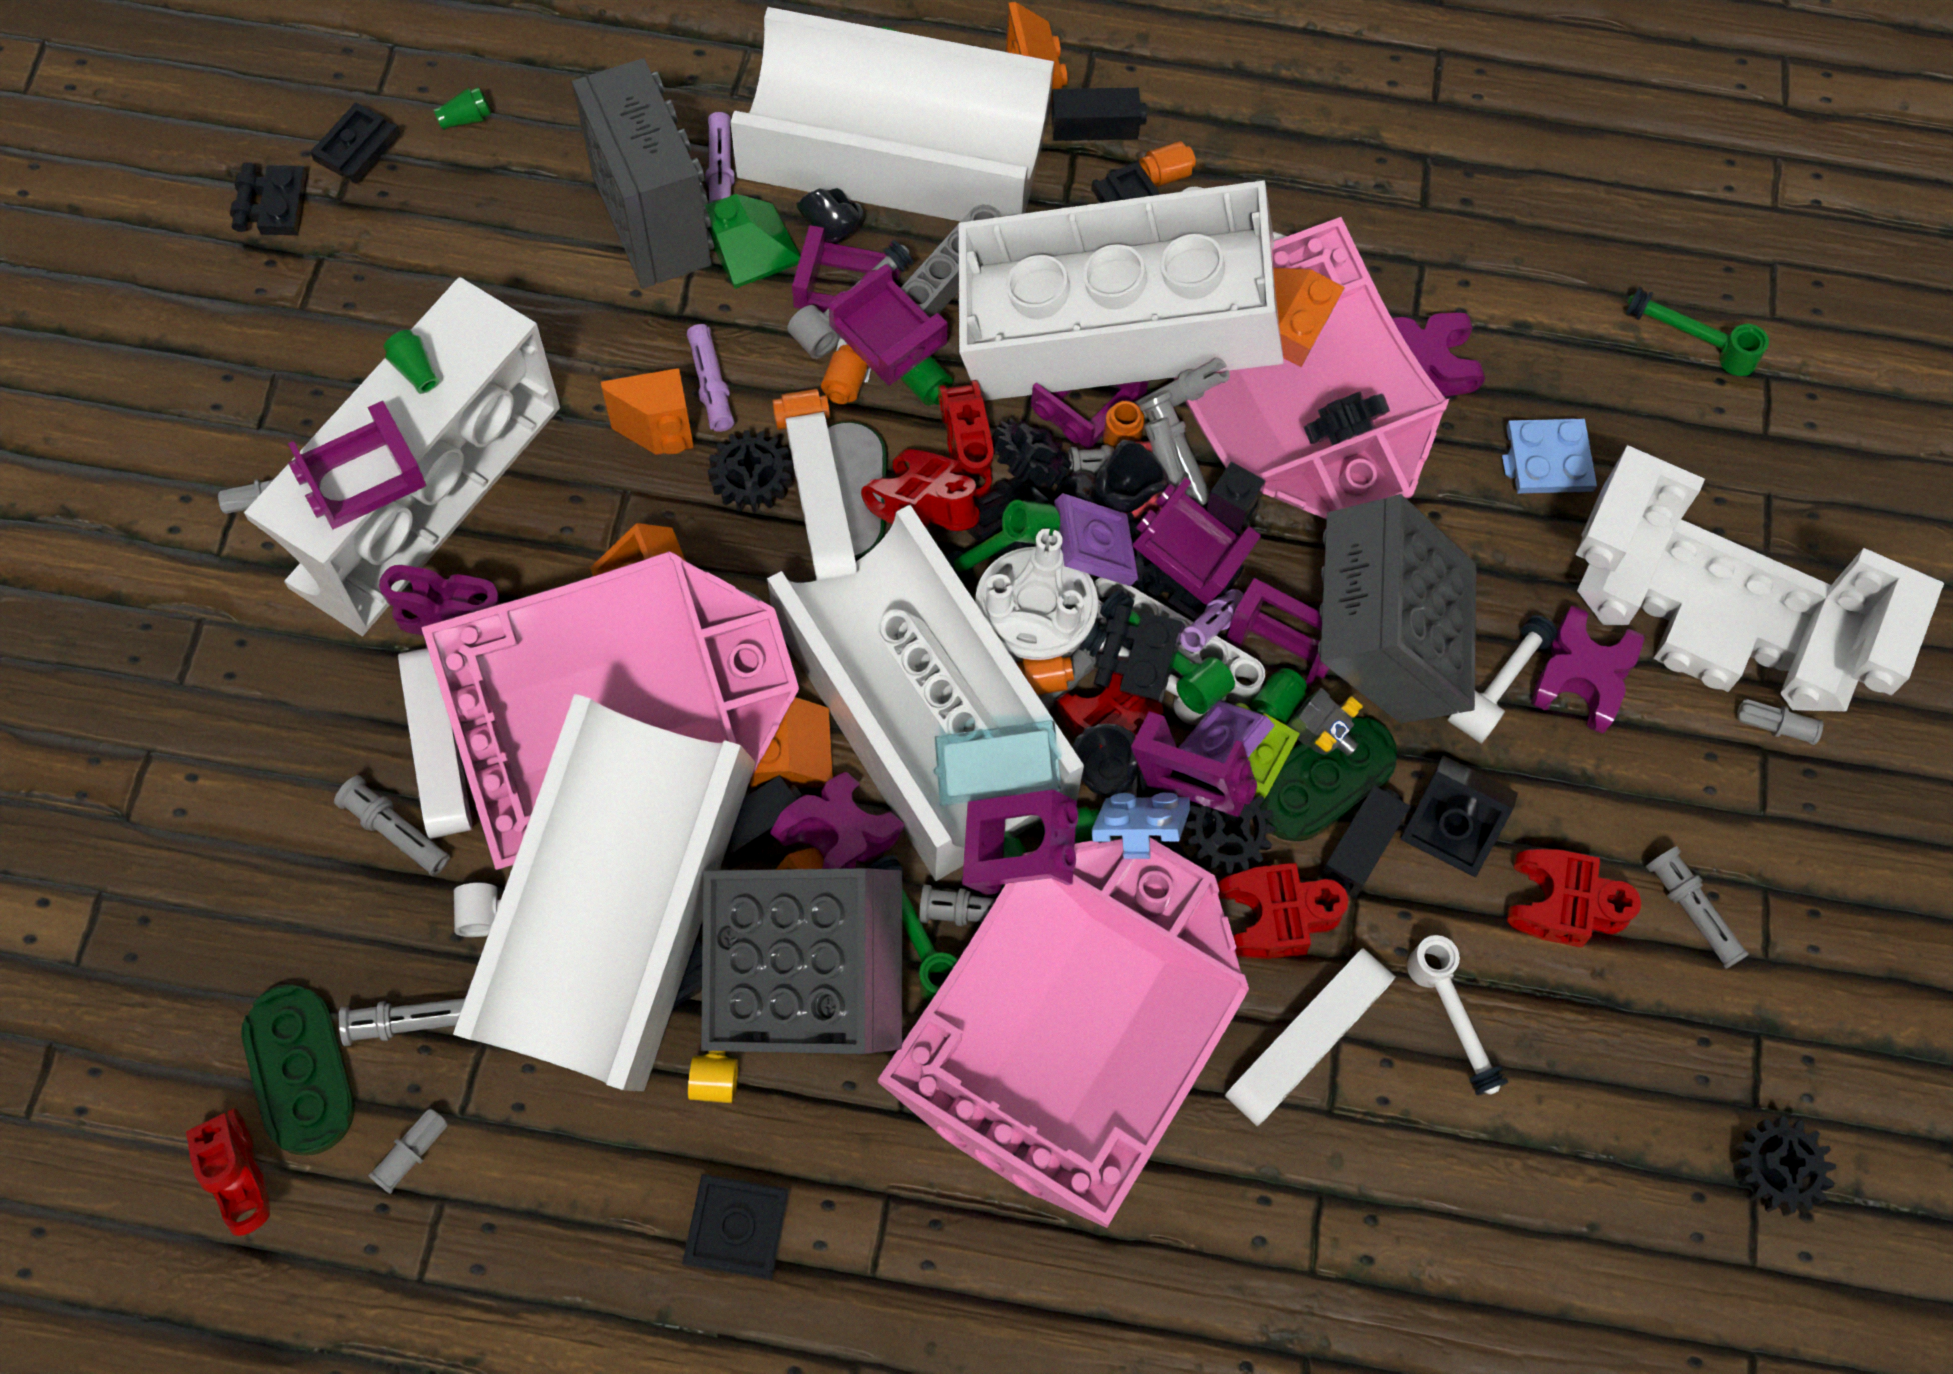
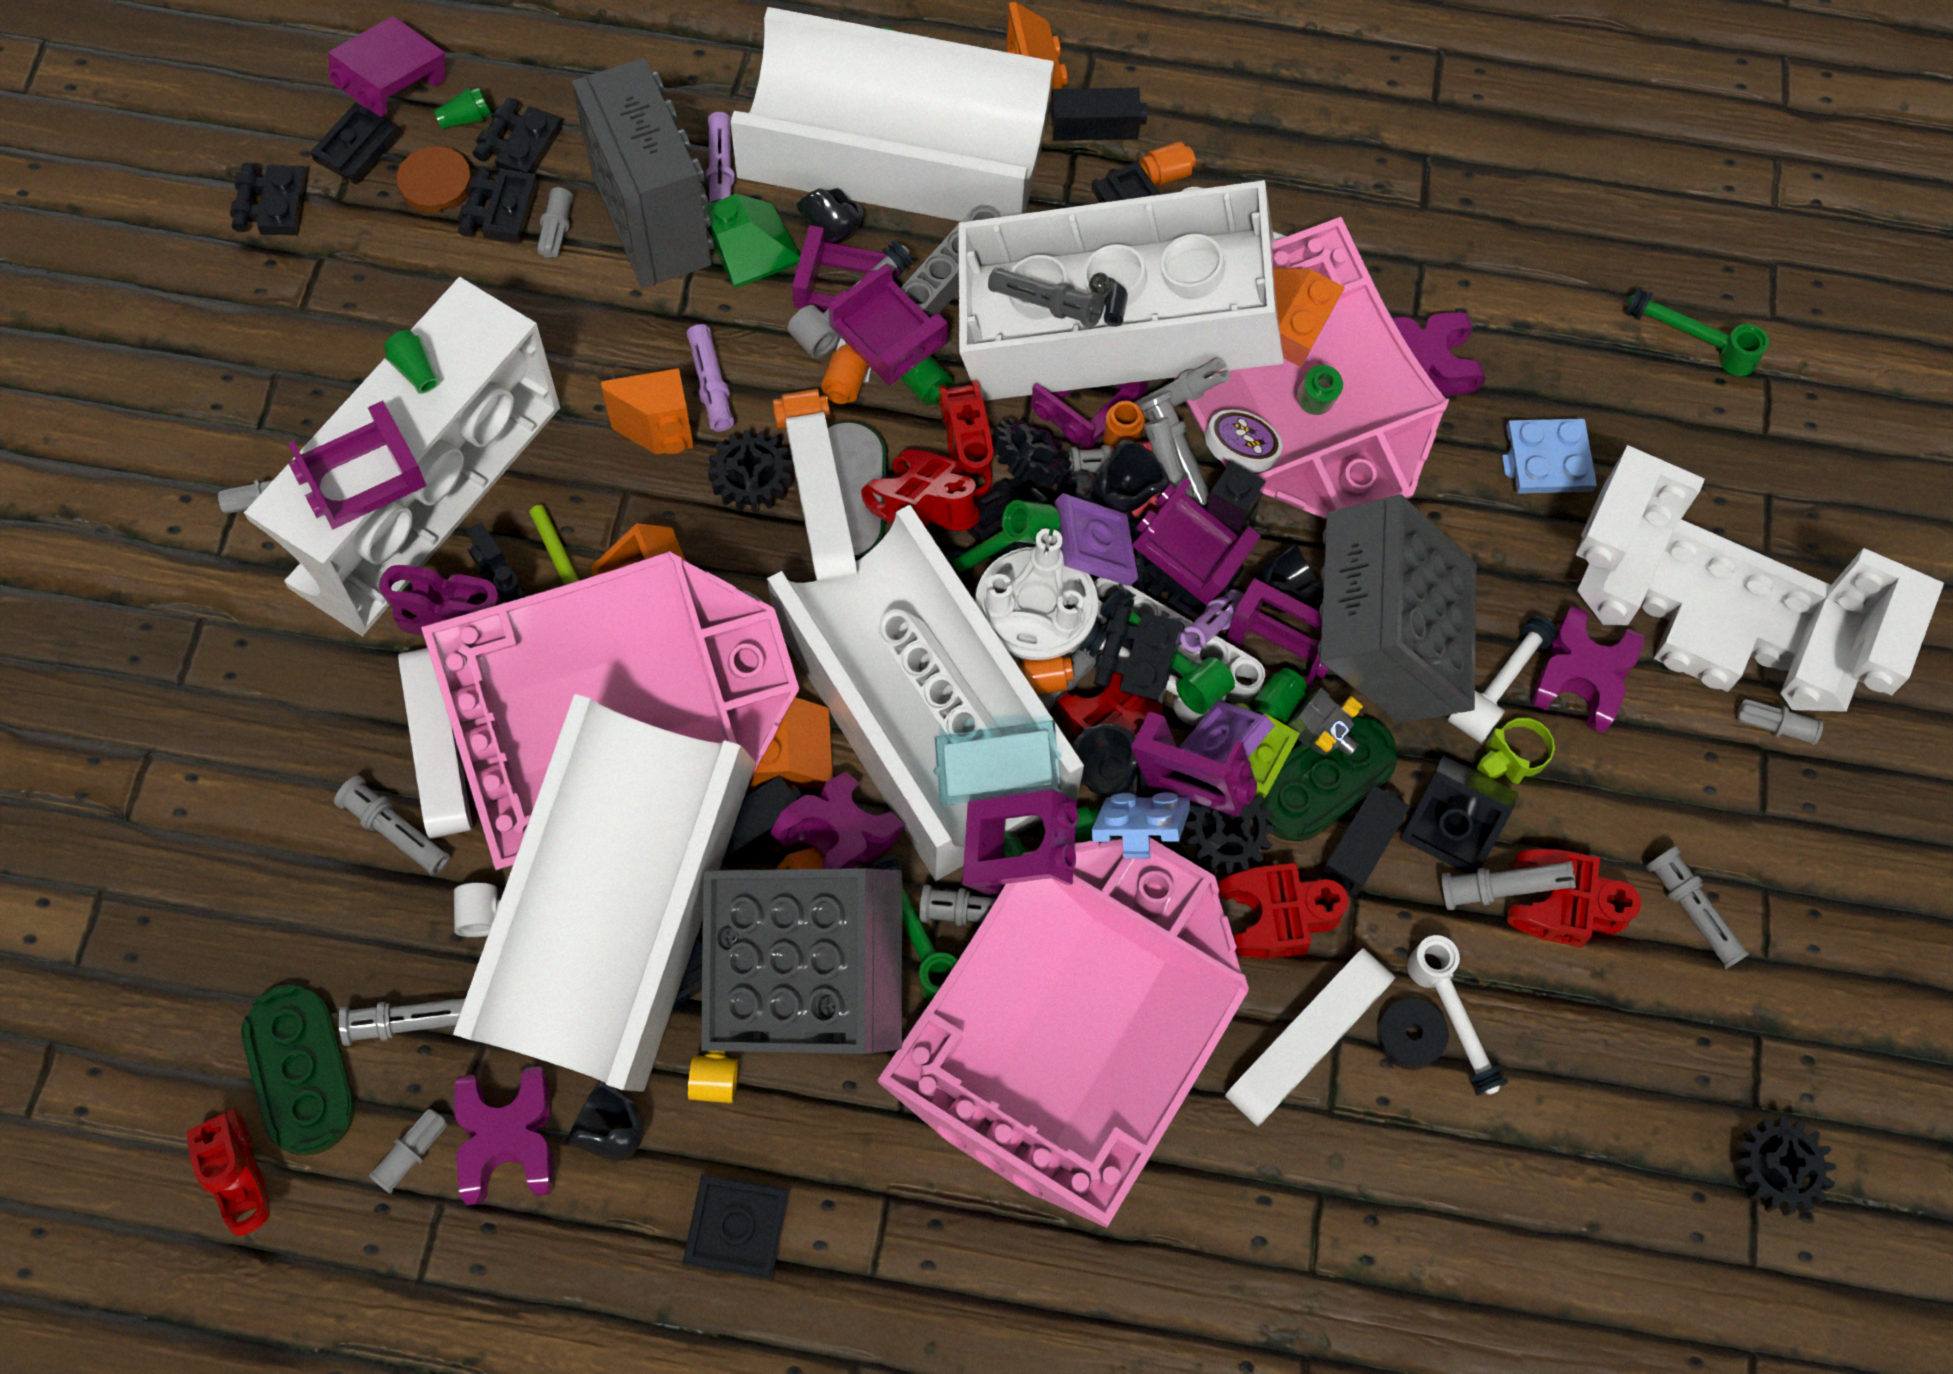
(384, 62): none -> magenta panel
(434, 179): none -> dark orange tile
(492, 564): none -> black plate
(503, 1135): none -> magenta piece
(508, 207): none -> black plate
(528, 142): none -> black plate
(553, 545): none -> lime bar
(554, 222): none -> light grey axle
(598, 1116): none -> black hair
(1059, 299): none -> dark grey pin
(1114, 297): none -> black arm
(1243, 440): none -> tile
(1291, 576): none -> black hair
(1319, 389): none -> green brick
(1346, 418): black gear -> none
(1425, 1020): none -> black piece
(1487, 886): none -> light grey pin
(1502, 759): none -> lime piece

